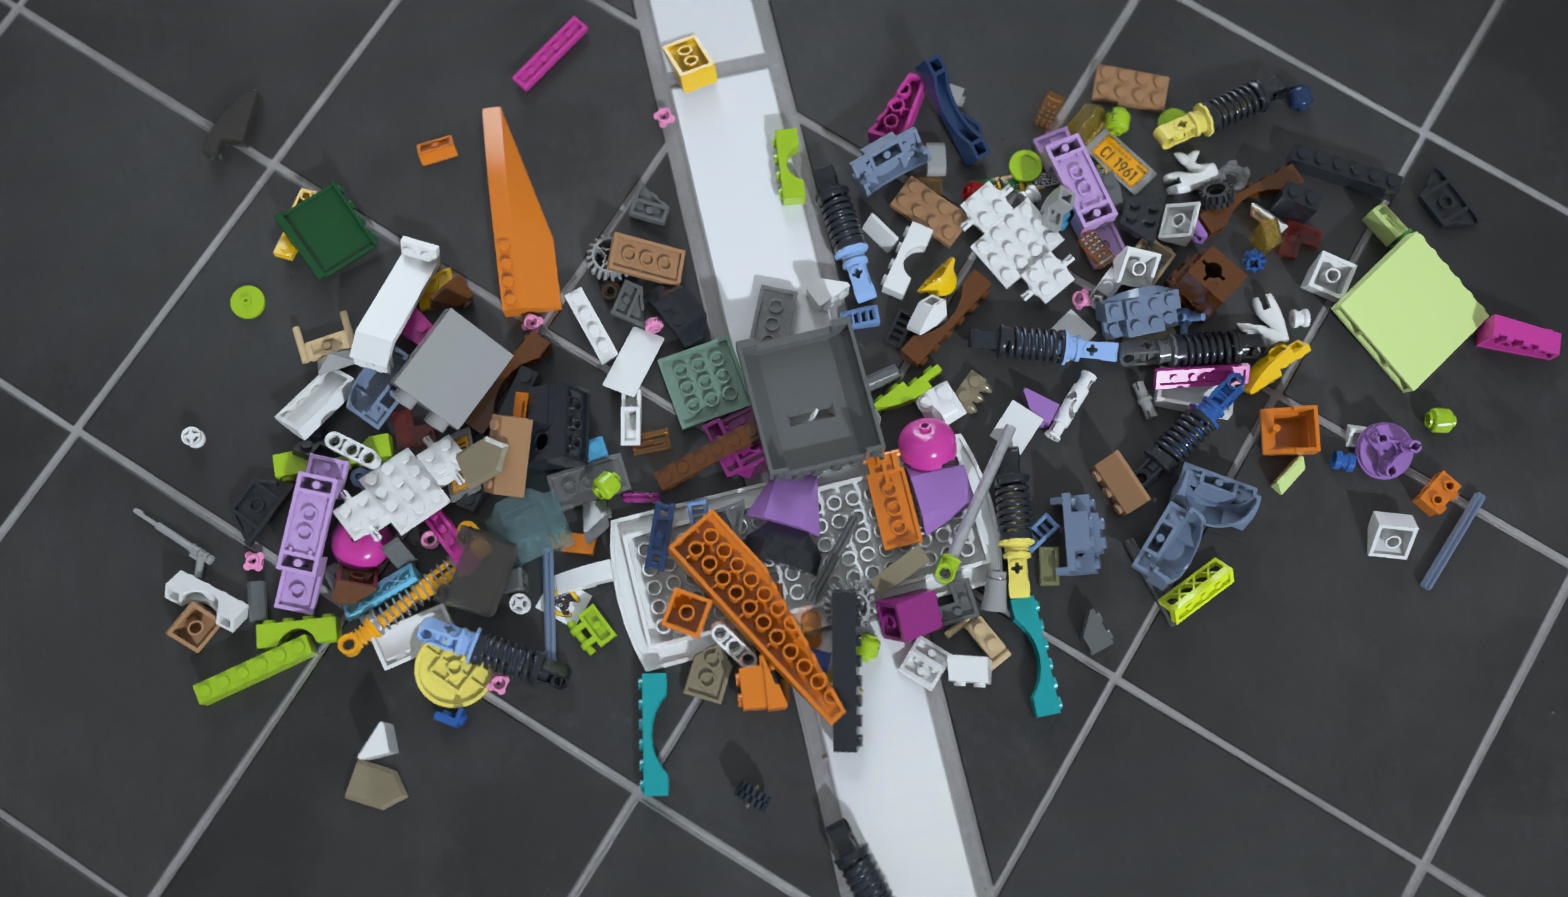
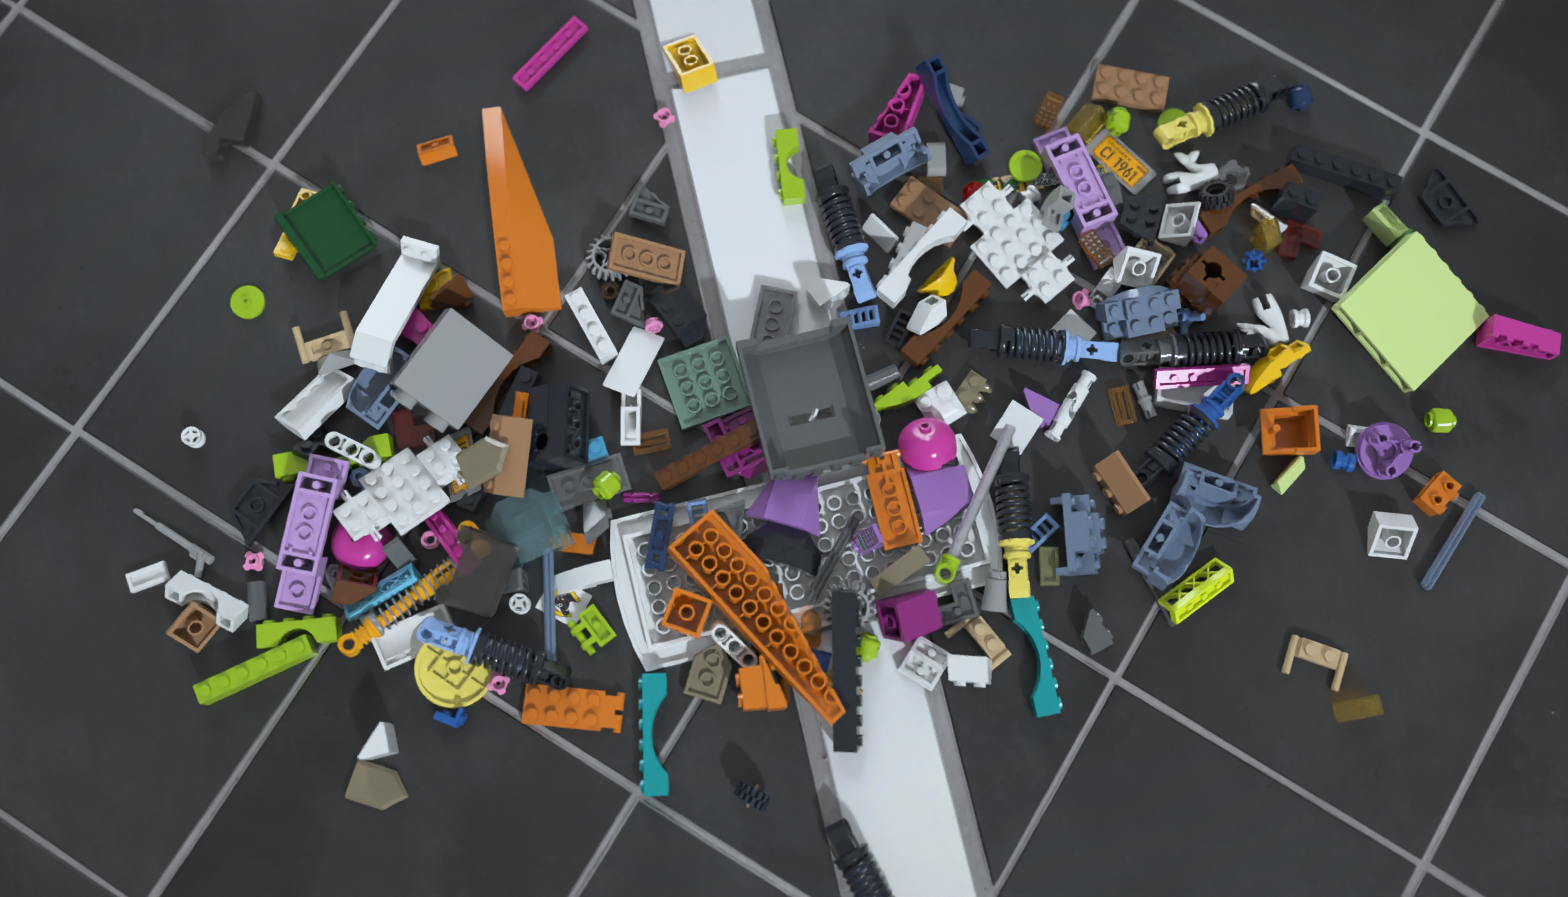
(148, 576): none -> white tile
(572, 708): none -> orange hinge
(867, 540): none -> medium lavender slope
(945, 230): none -> white arch
(1126, 421): none -> clear orange tile
(1317, 654): none -> tan plate
(1358, 708): none -> clear yellow slope

